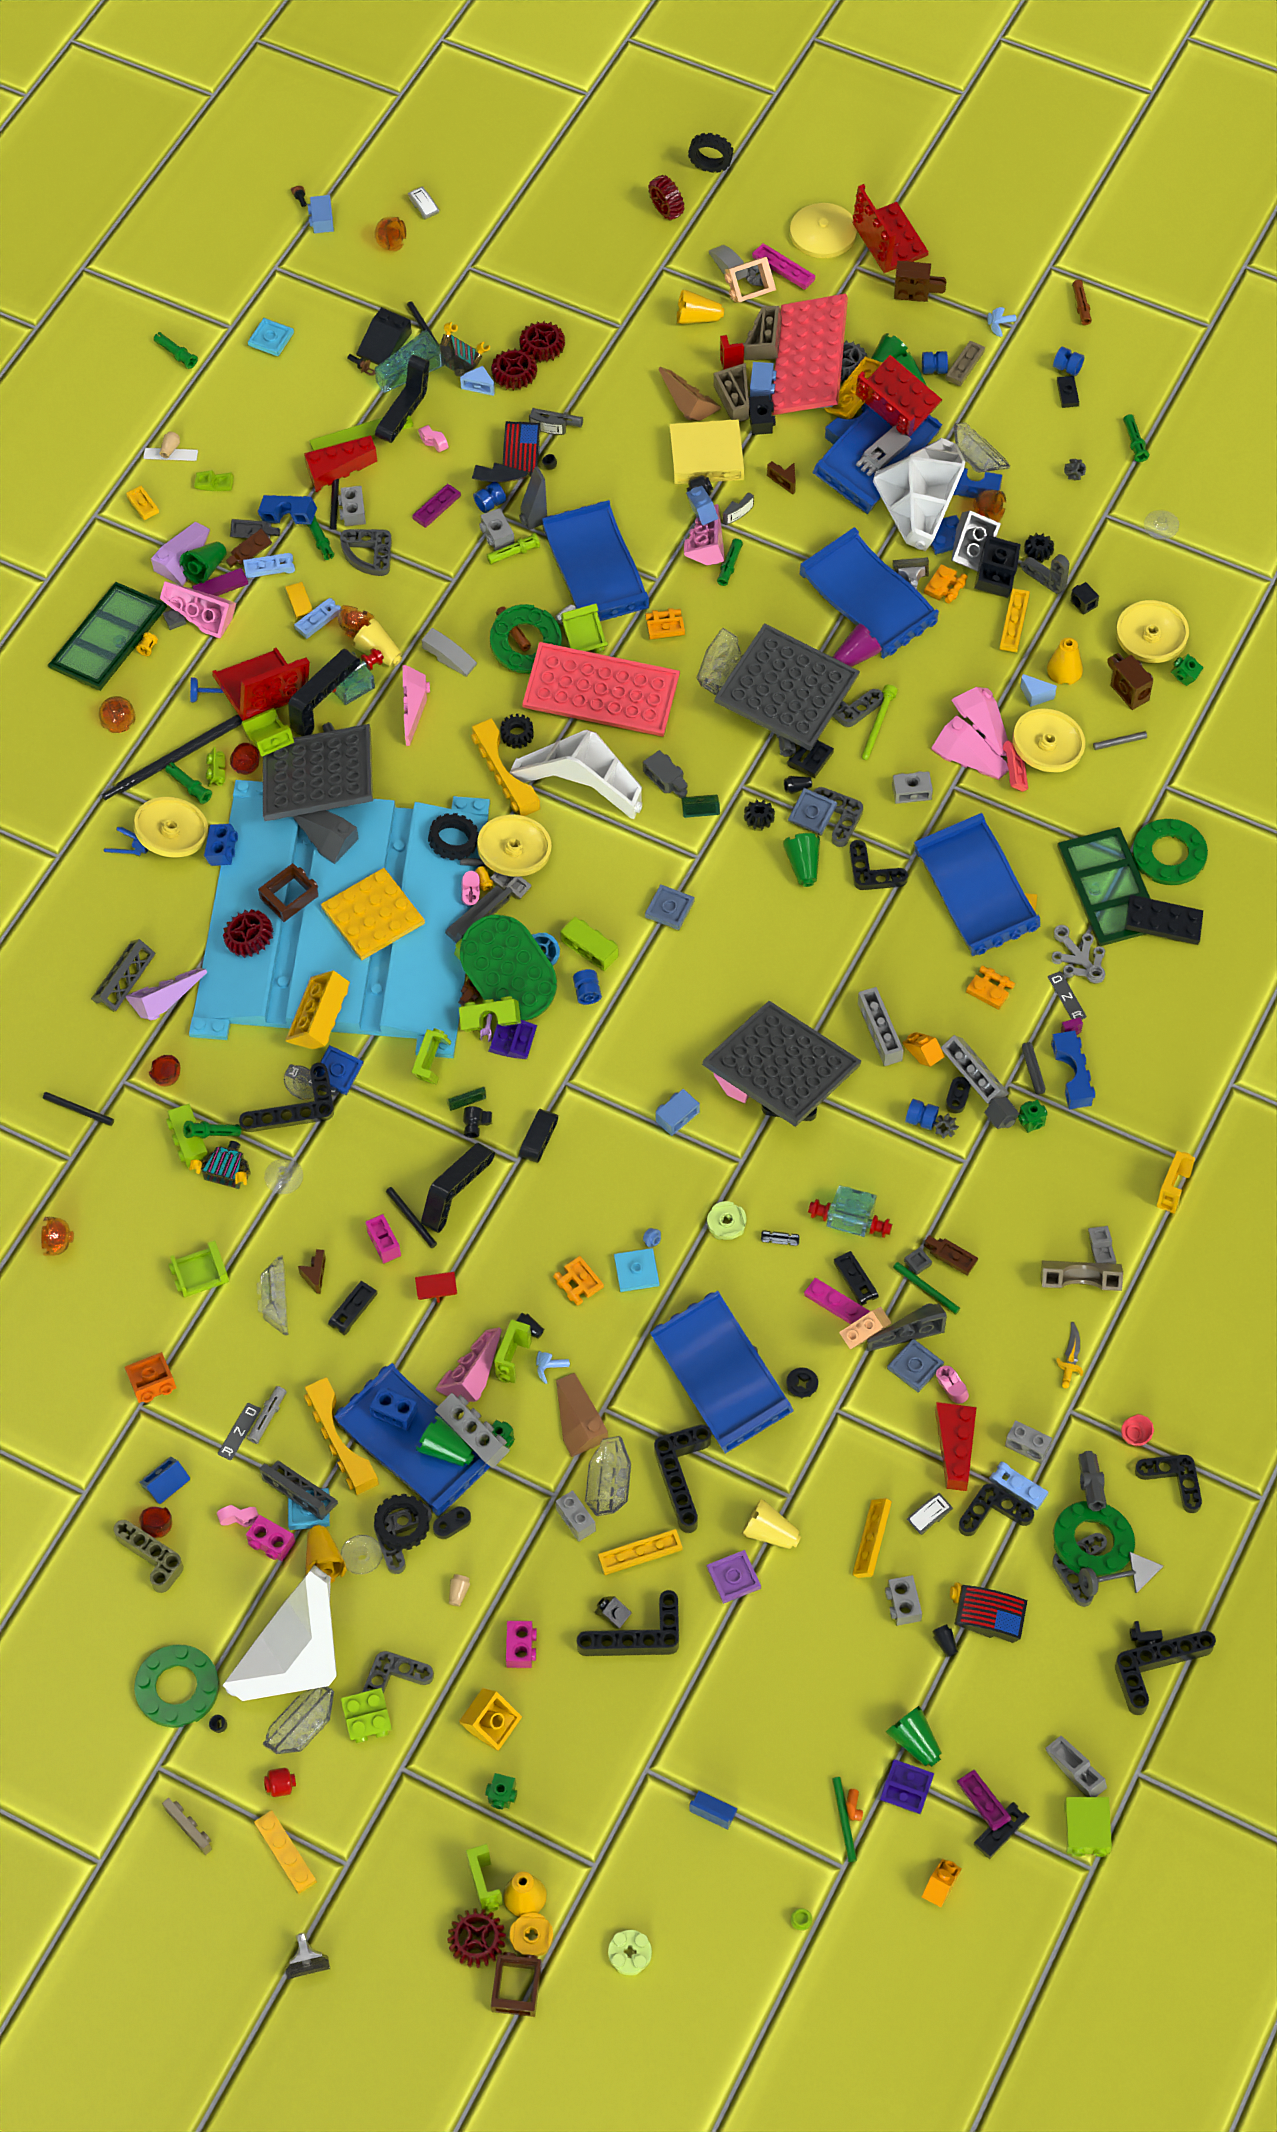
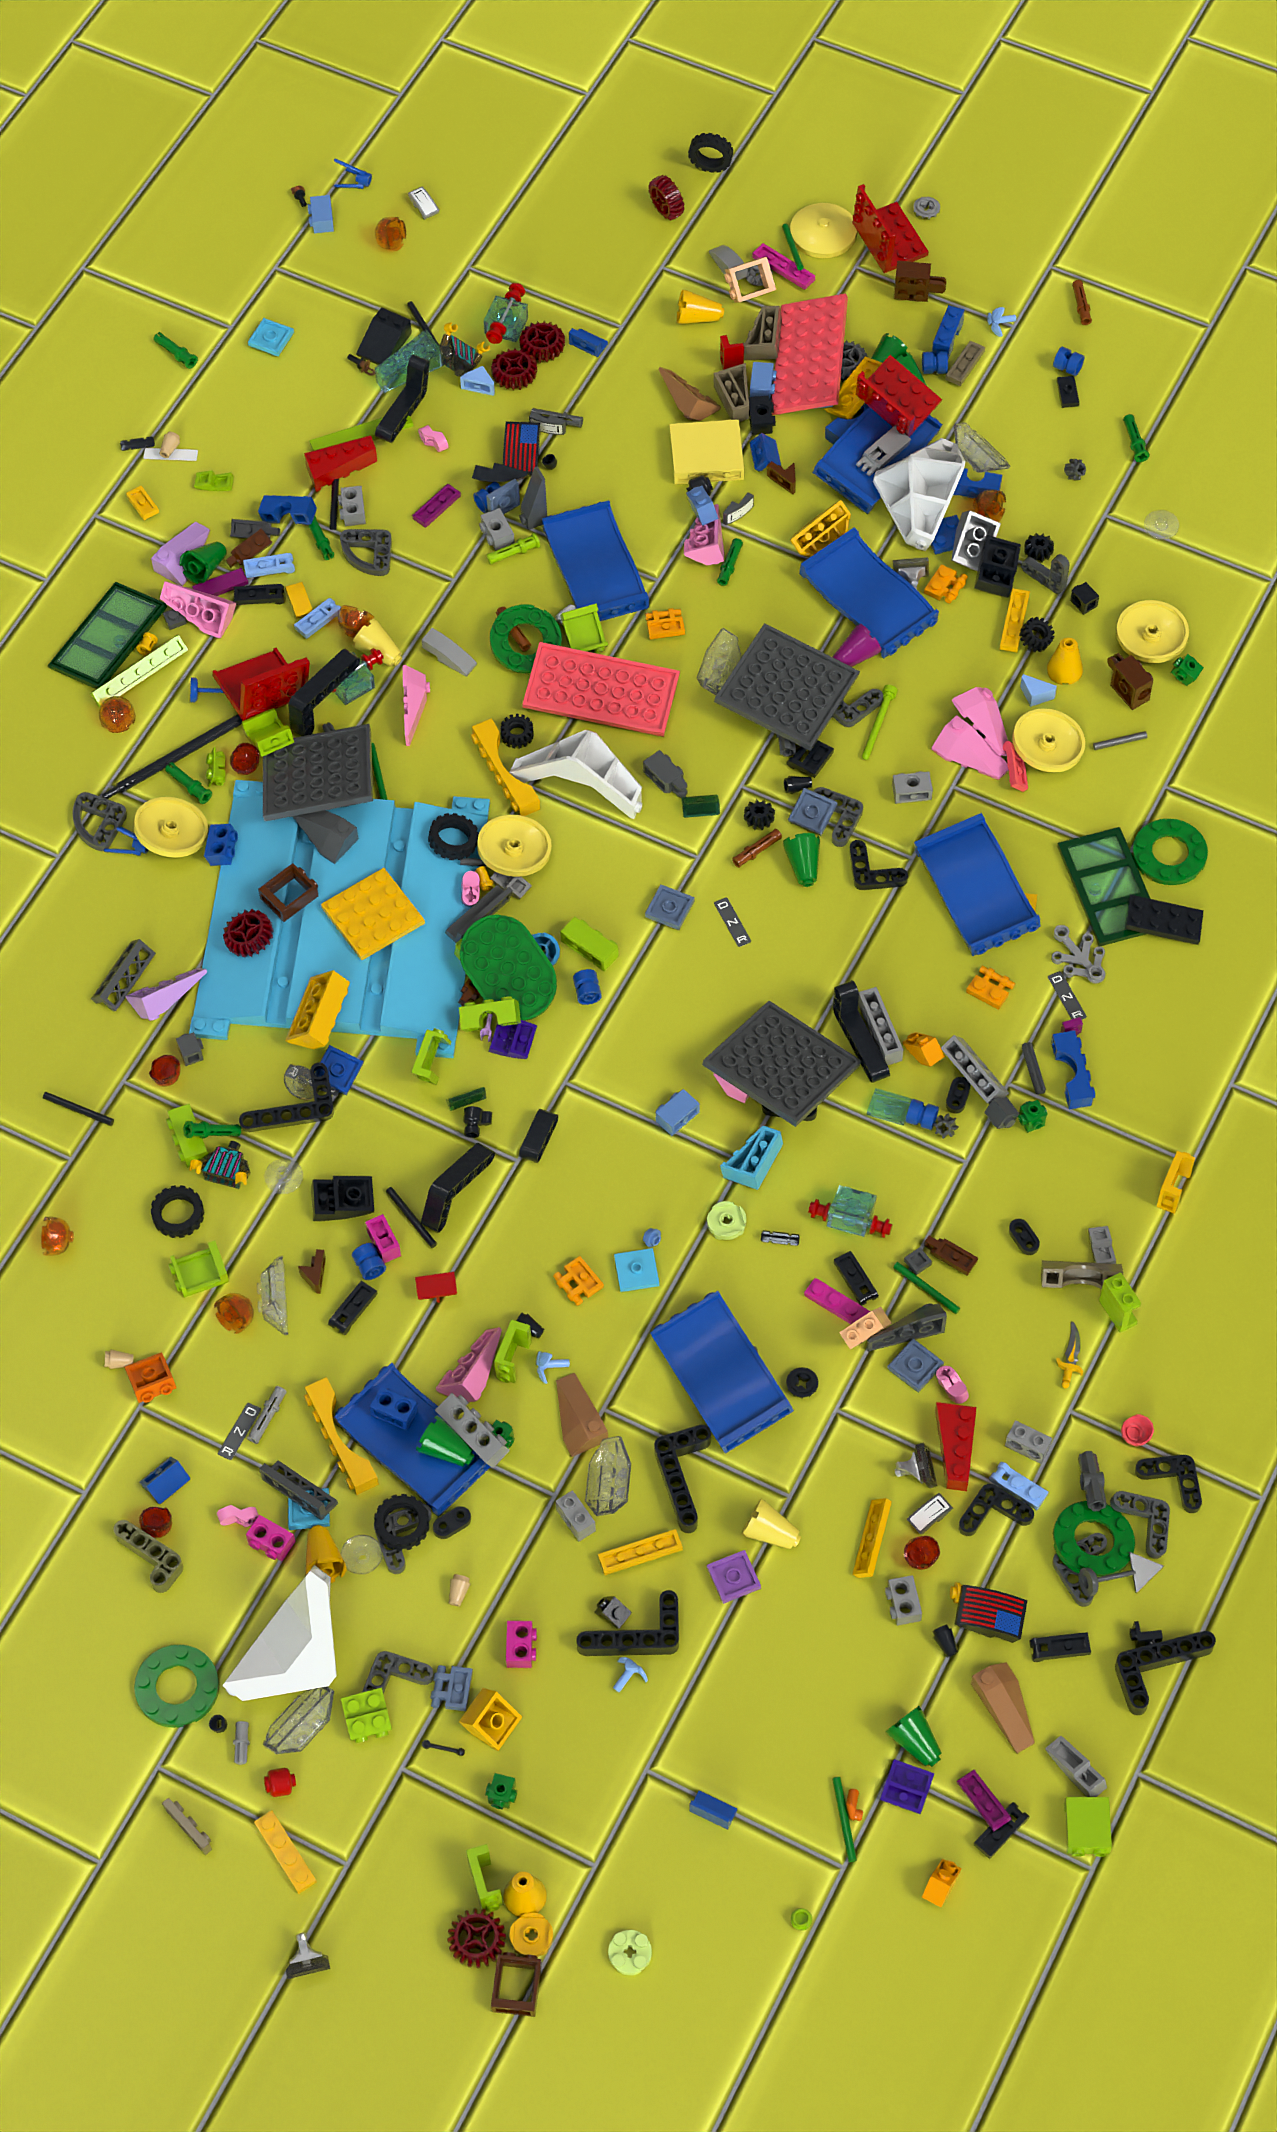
(108, 815): none -> dark grey beam
(117, 1359): none -> tan cone
(137, 443): none -> black axle
(140, 670): none -> plate
(182, 1228): none -> black tyre
(190, 1048): none -> dark grey brick
(234, 1312): none -> clear orange cylinder
(241, 1742): none -> light grey axle
(259, 594): none -> black plate
(342, 1197): none -> black slope
(362, 177): none -> blue plant
(368, 1261): none -> blue wheel
(378, 775): none -> green bar
(426, 1745): none -> black hinge
(458, 1688): none -> sand blue plate
(505, 497): none -> sand blue tile
(506, 316): none -> clear light blue brick
(587, 342): none -> blue panel
(631, 1667): none -> light blue plant
(732, 922): none -> dark grey sticker
(751, 851): none -> dark orange pin
(754, 1159): none -> medium azure wedge
(764, 451): none -> blue panel
(792, 246): none -> green bar
(822, 530): none -> yellow wedge
(847, 1014): none -> black beam
(889, 1106): none -> clear light blue plate
(919, 1466): none -> clear smoke piece
(921, 204): none -> light grey gear
(921, 1552): none -> clear red hair
(948, 329): none -> blue arch
(1004, 1701): none -> medium nougat wedge
(1025, 1237): none -> black plate
(1031, 640): none -> black tyre
(1060, 1646): none -> black plate
(1119, 1301): none -> lime panel
(1149, 1512): none -> dark grey beam

